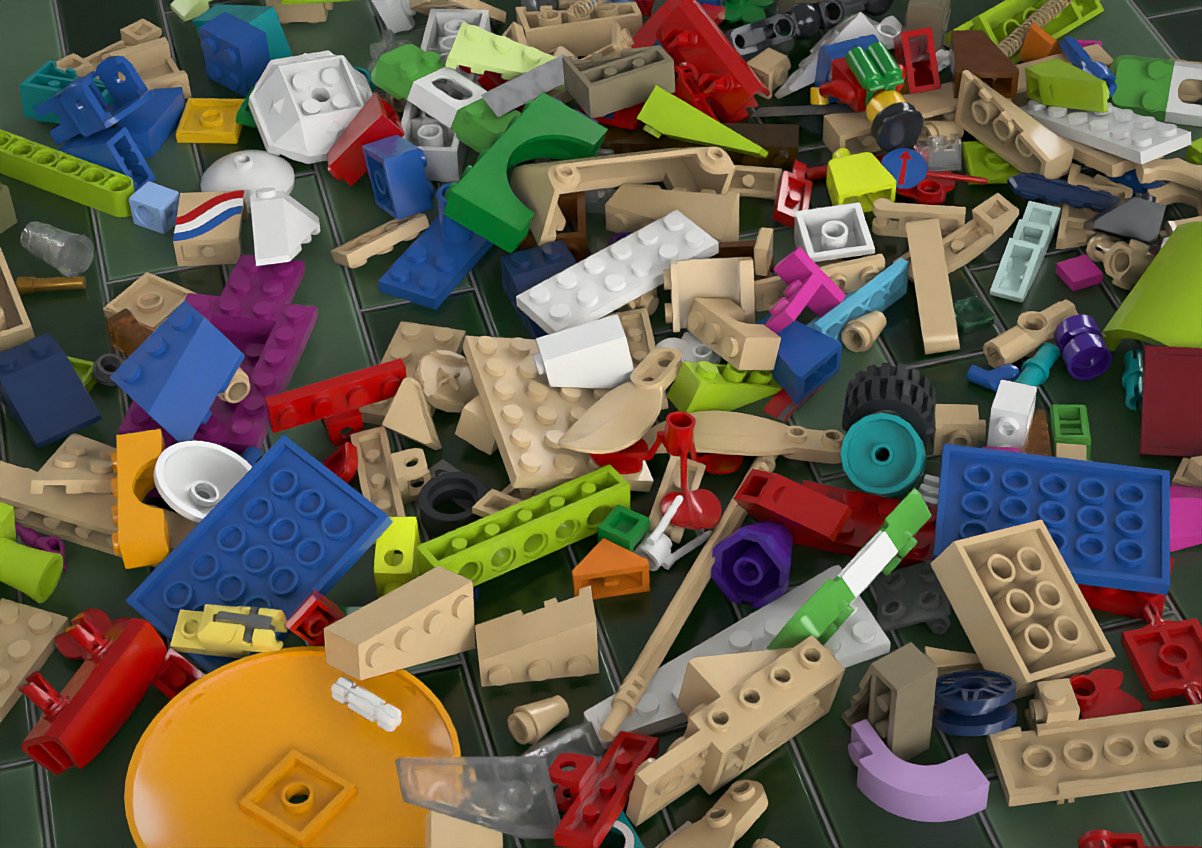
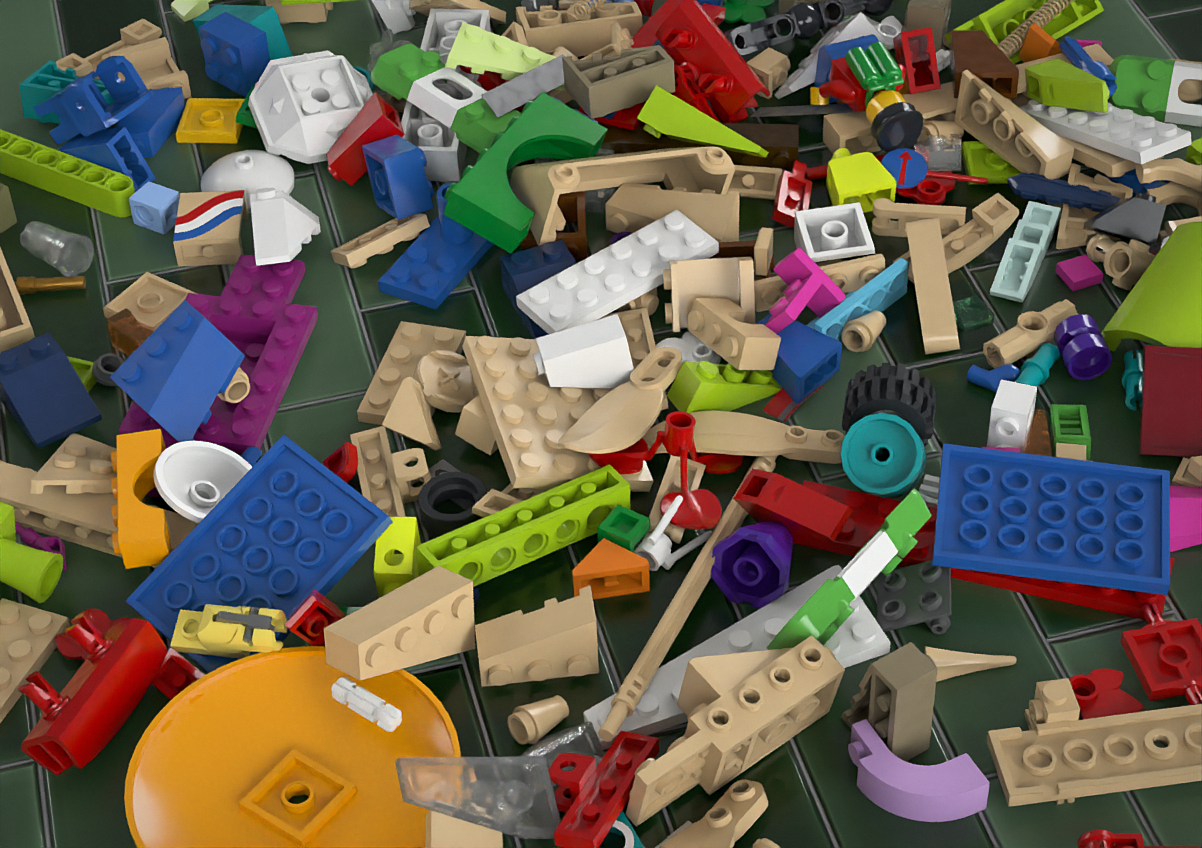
(336, 400): red plate -> none
(957, 426): tan brick -> none
(974, 703): dark blue wheel -> none
(1021, 606): tan slope -> none

